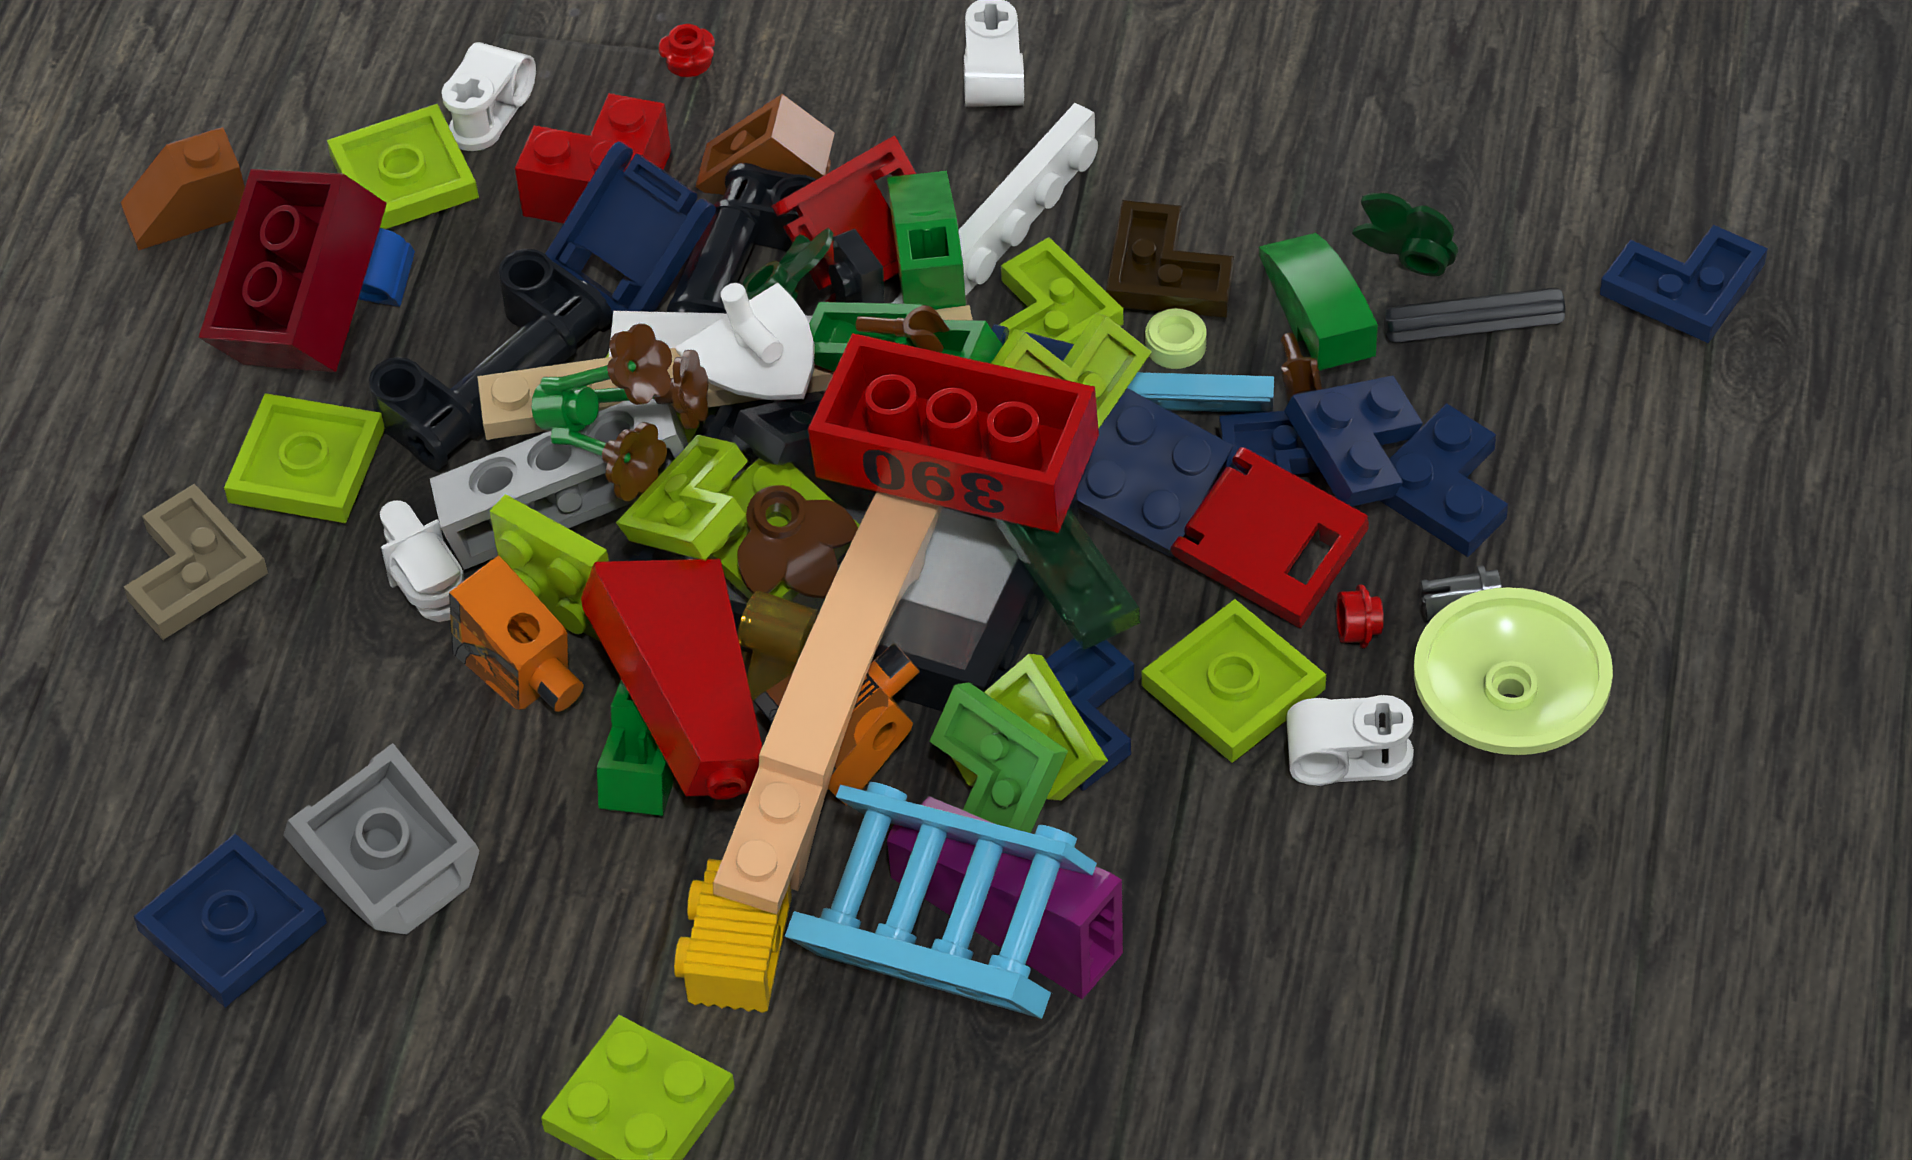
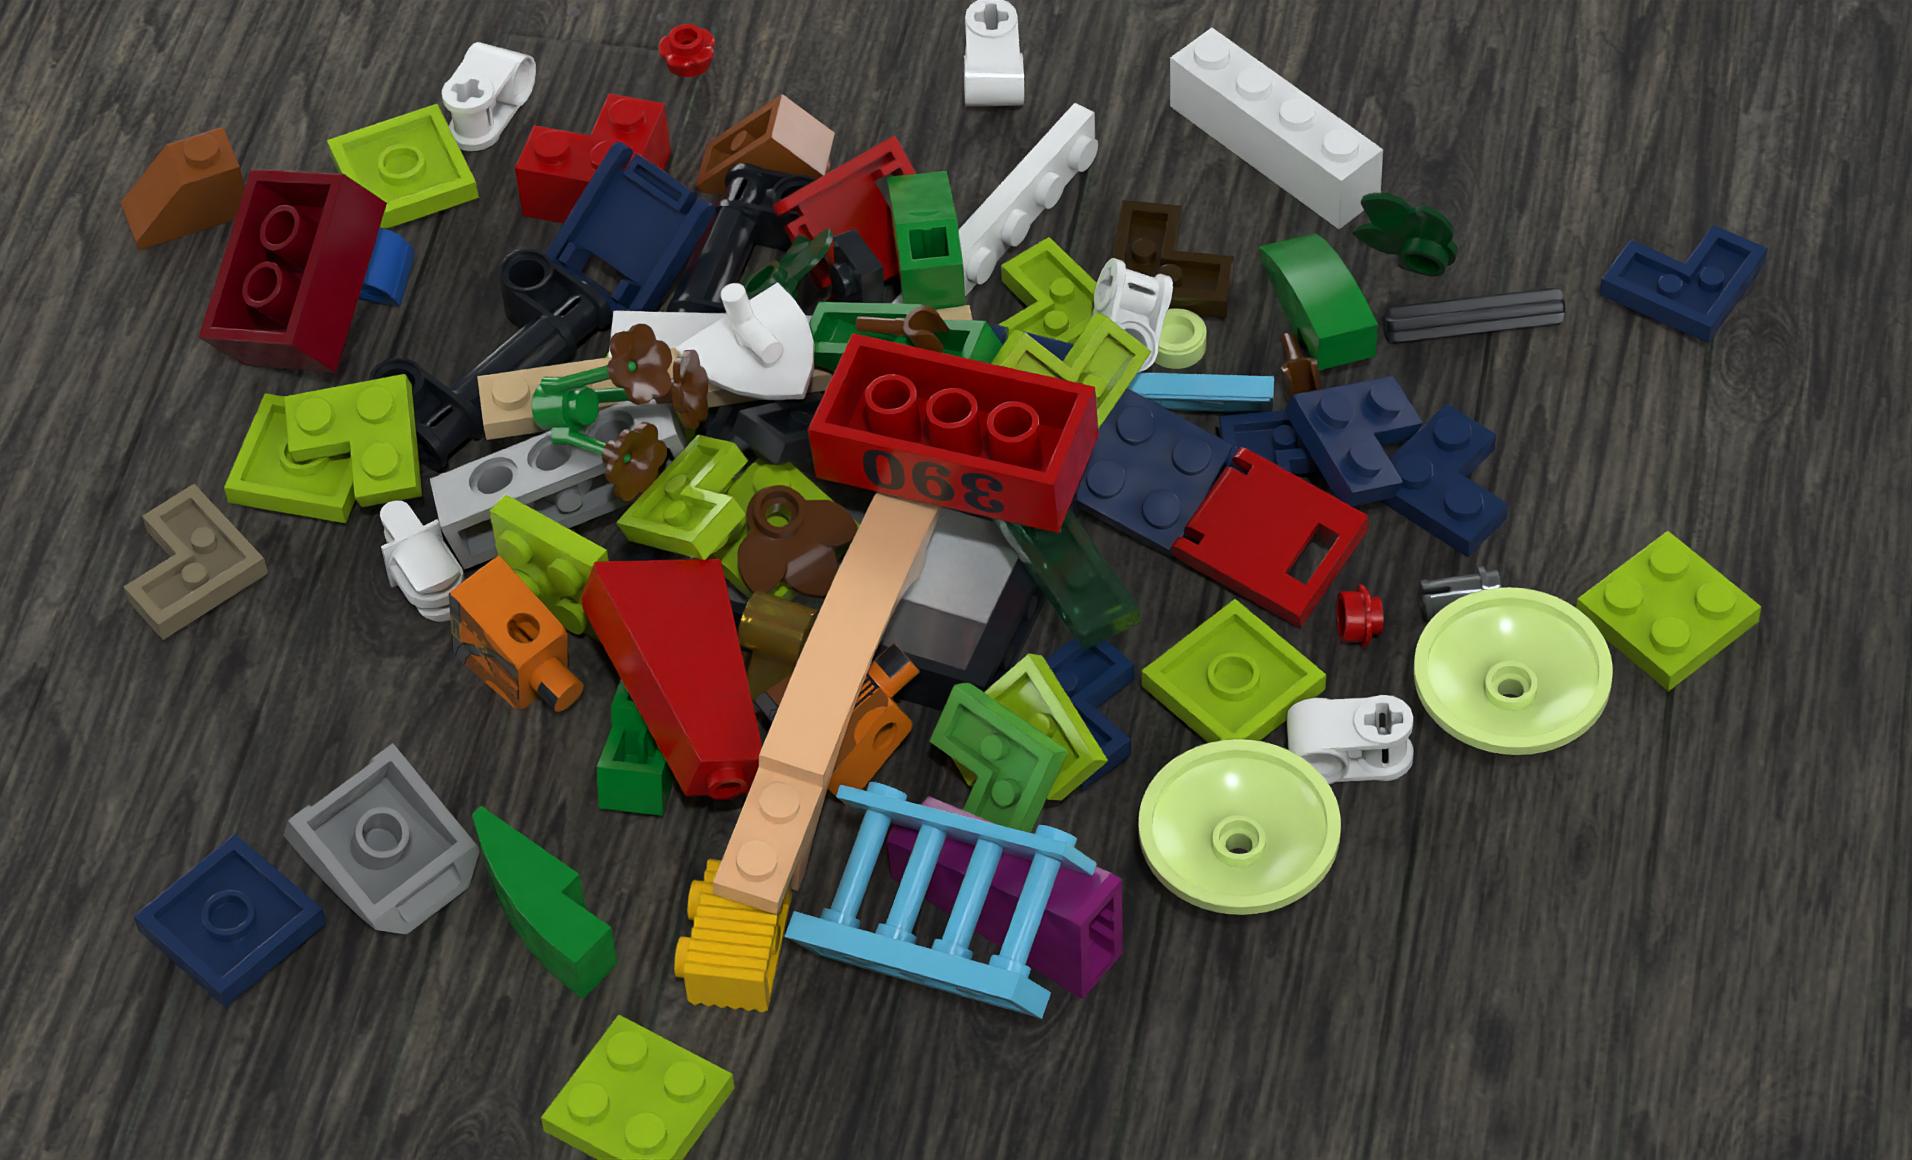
(369, 421): none -> lime plate
(545, 905): none -> green slope
(1134, 303): none -> white piece
(1244, 799): none -> yellowish green dish
(1275, 127): none -> white brick
(1668, 610): none -> lime plate

